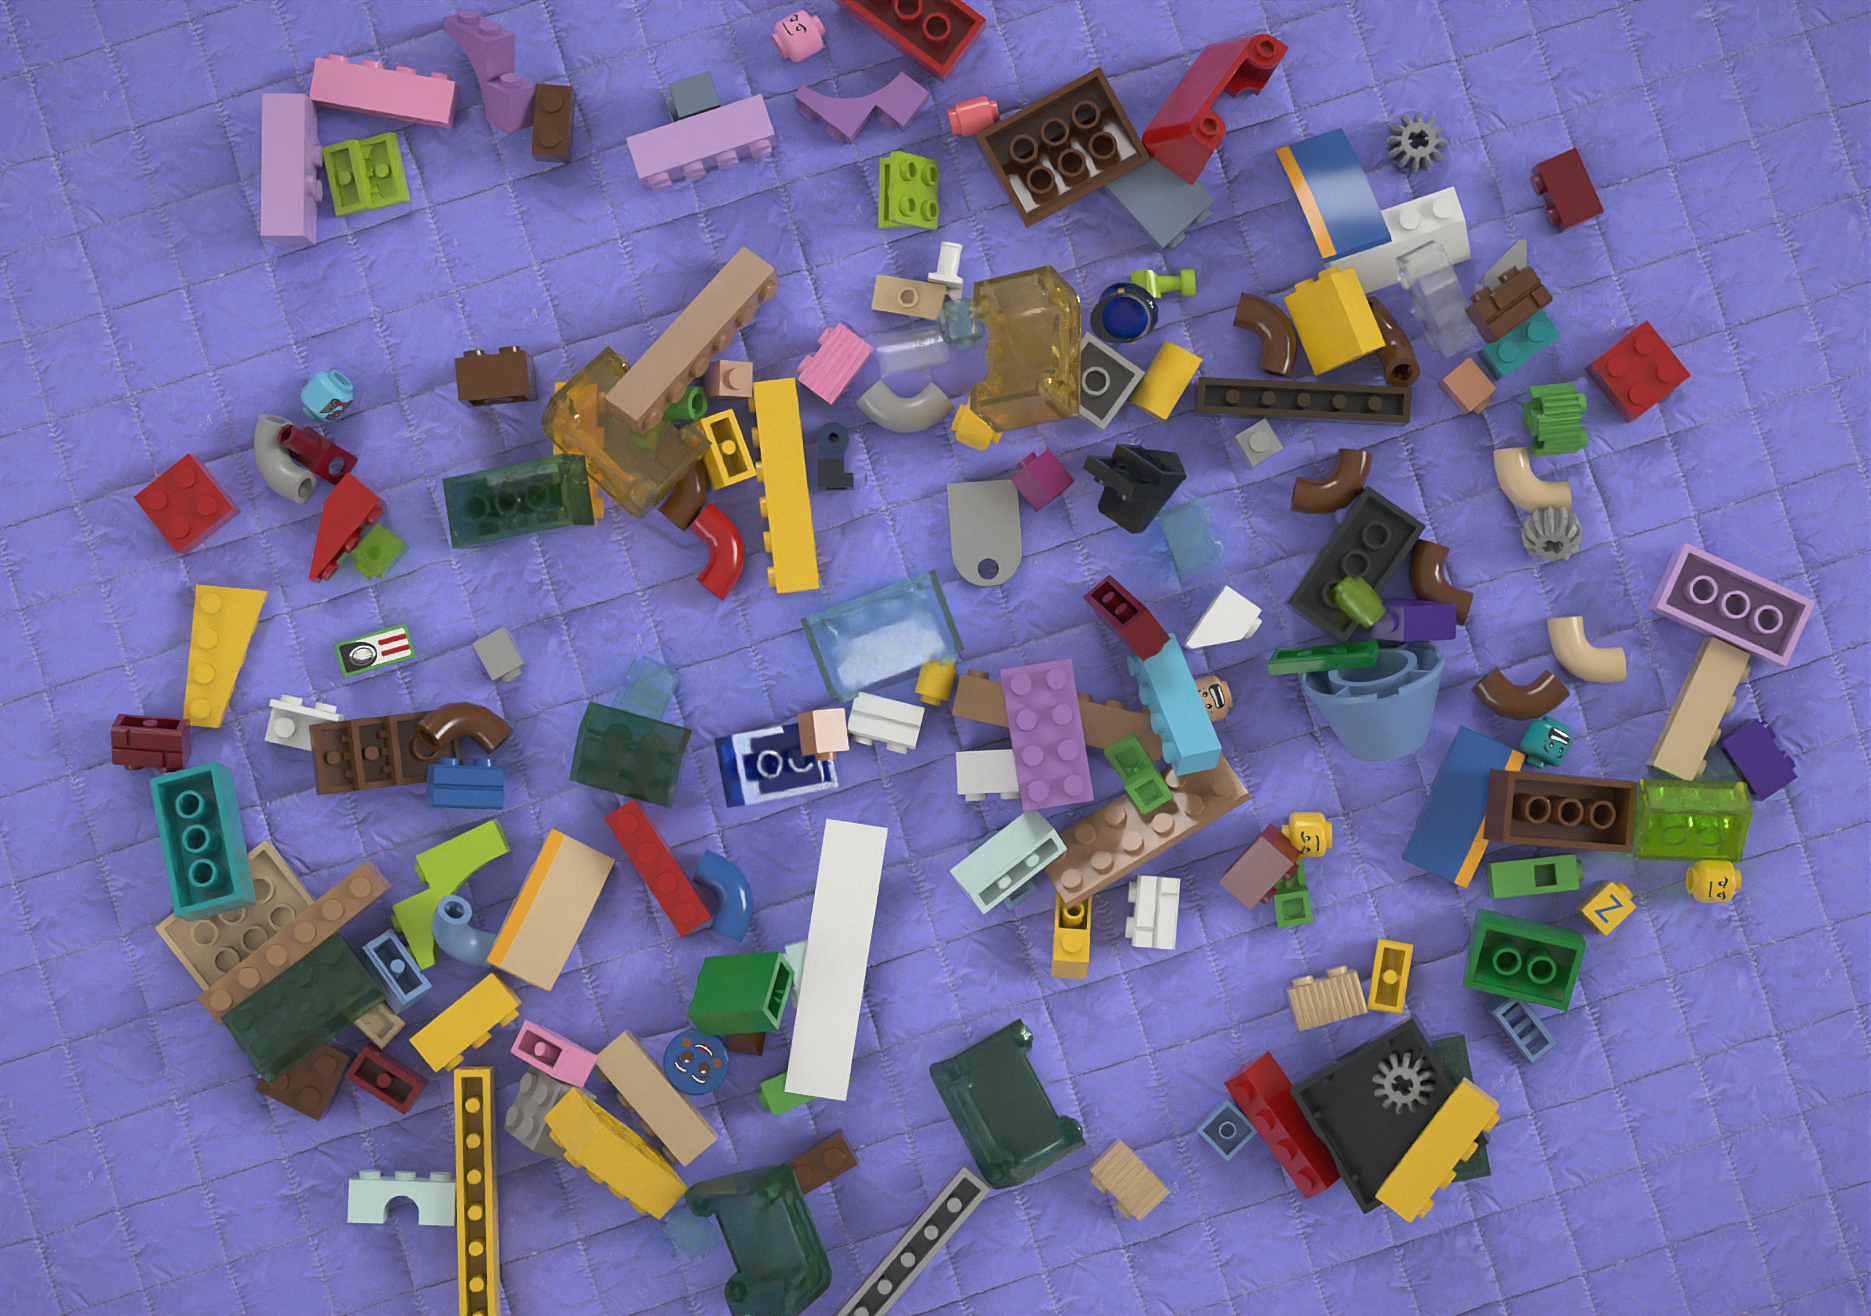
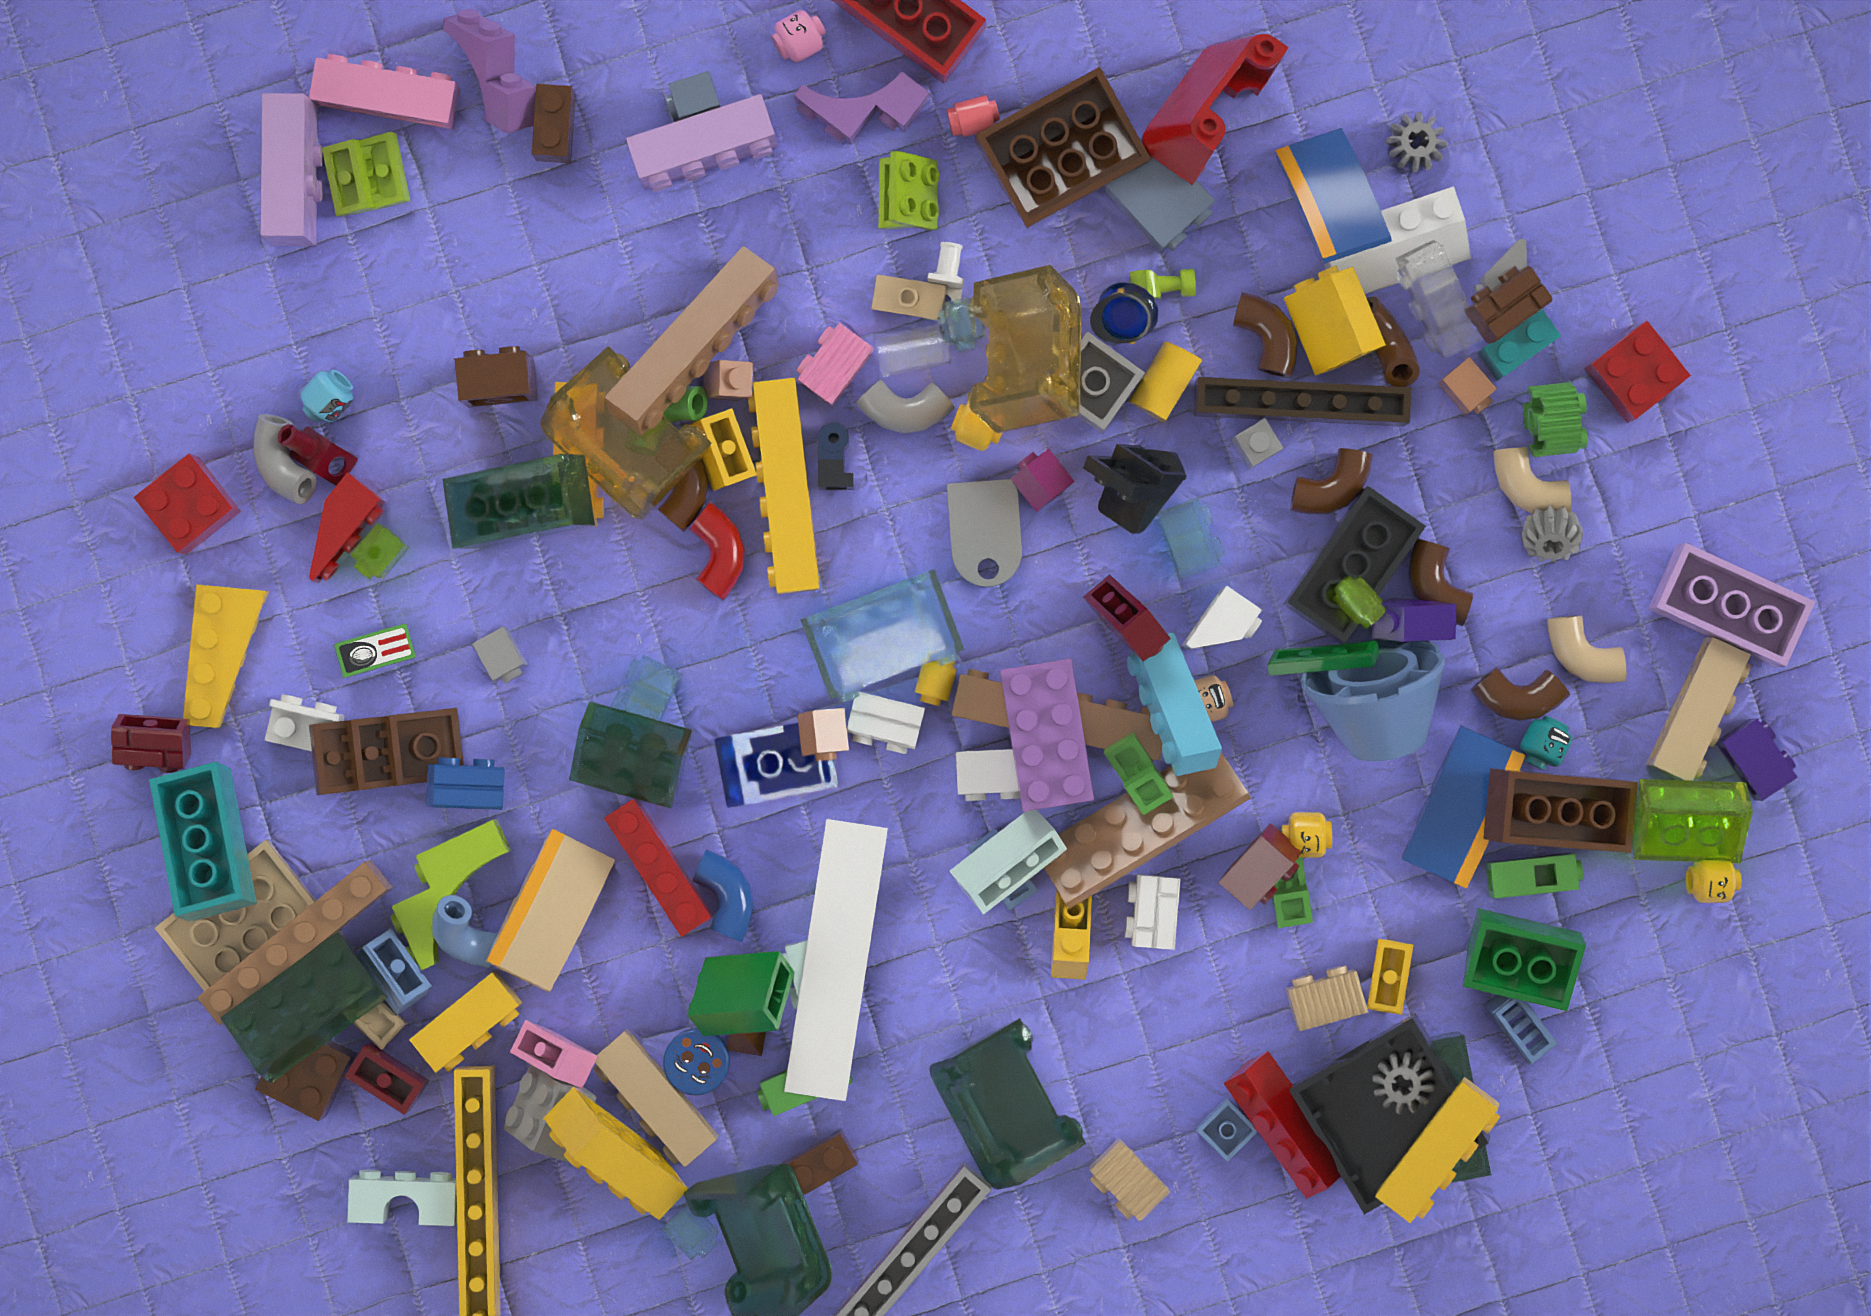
(463, 720): reddish brown cylinder -> none
(1566, 191): dark red brick -> none
(1606, 906): yellow brick -> none

